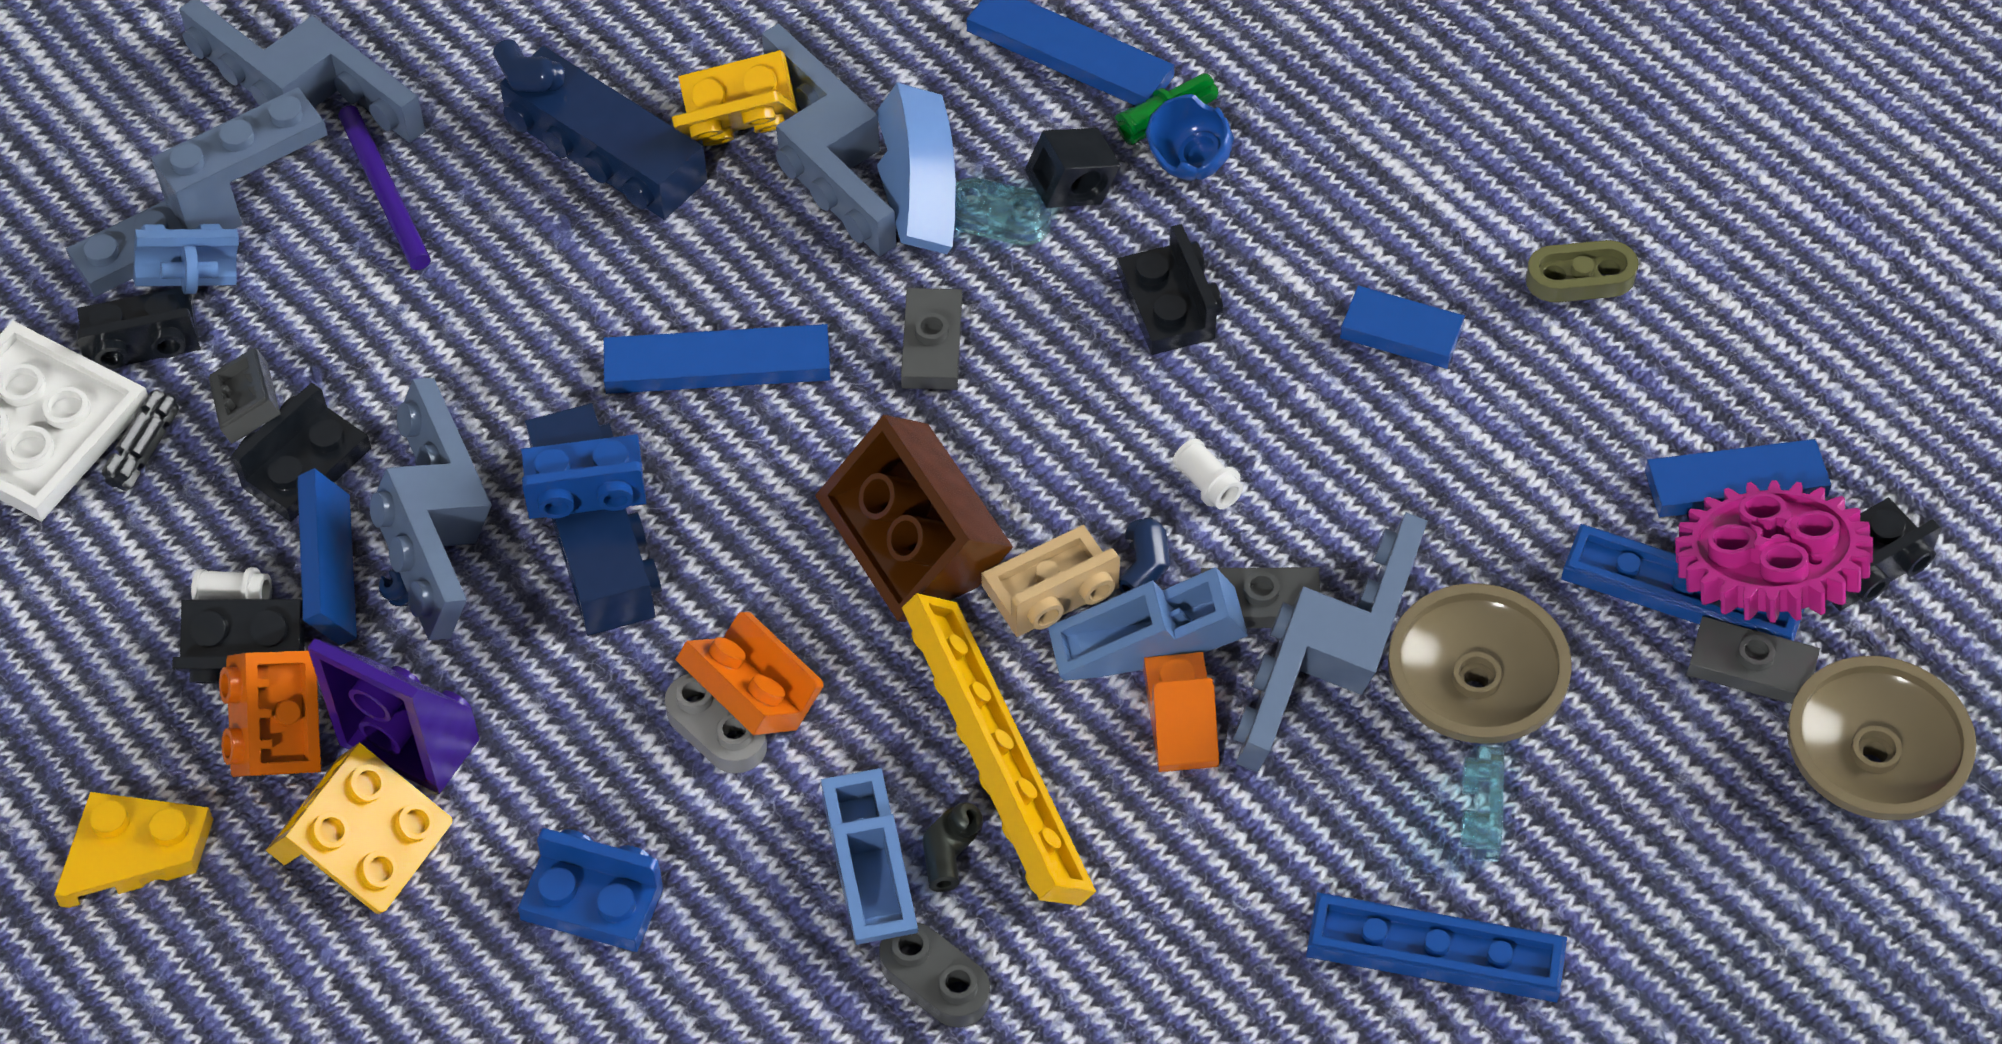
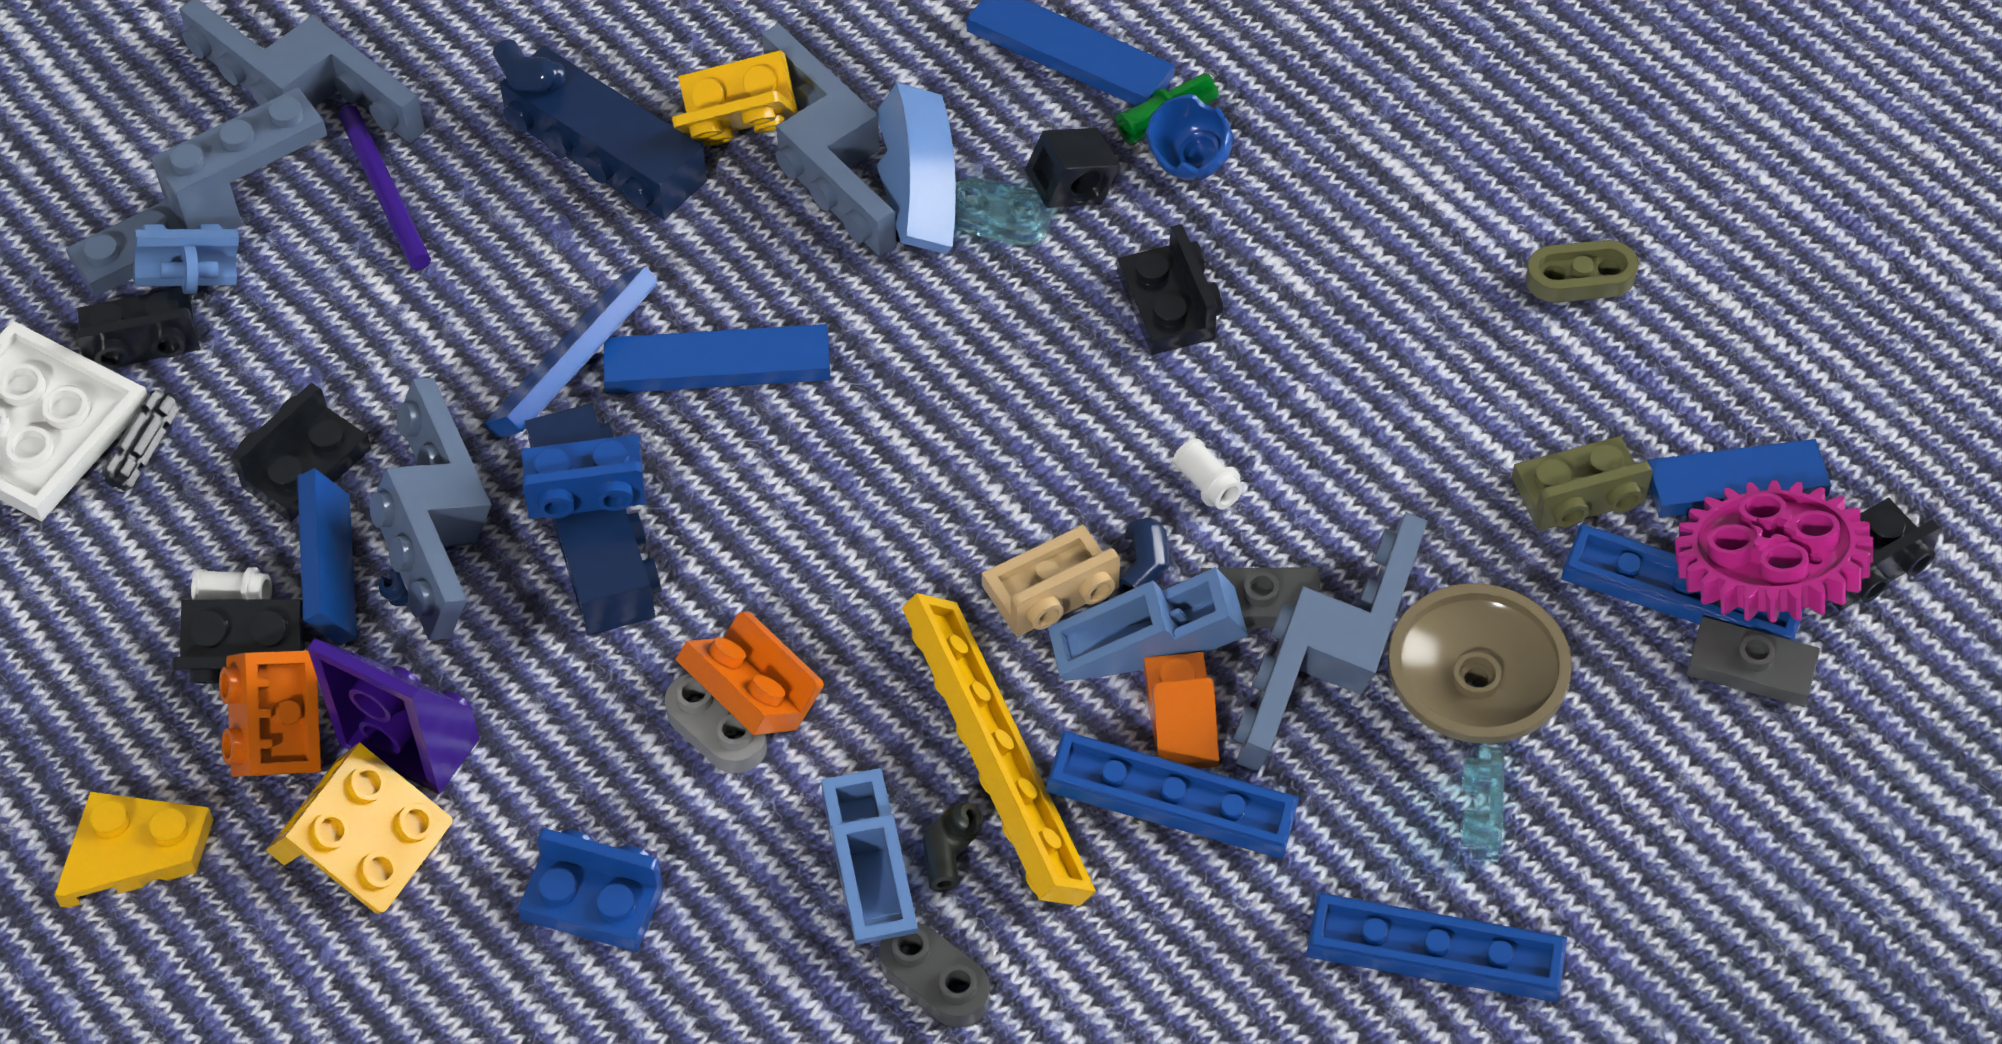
(243, 395): dark grey plate -> none
(571, 353): none -> tile
(911, 515): reddish brown slope -> none
(931, 339): dark grey plate -> none
(1172, 794): none -> blue tile
(1402, 327): blue tile -> none
(1581, 483): none -> olive bracket
(1884, 712): dark tan dish -> none

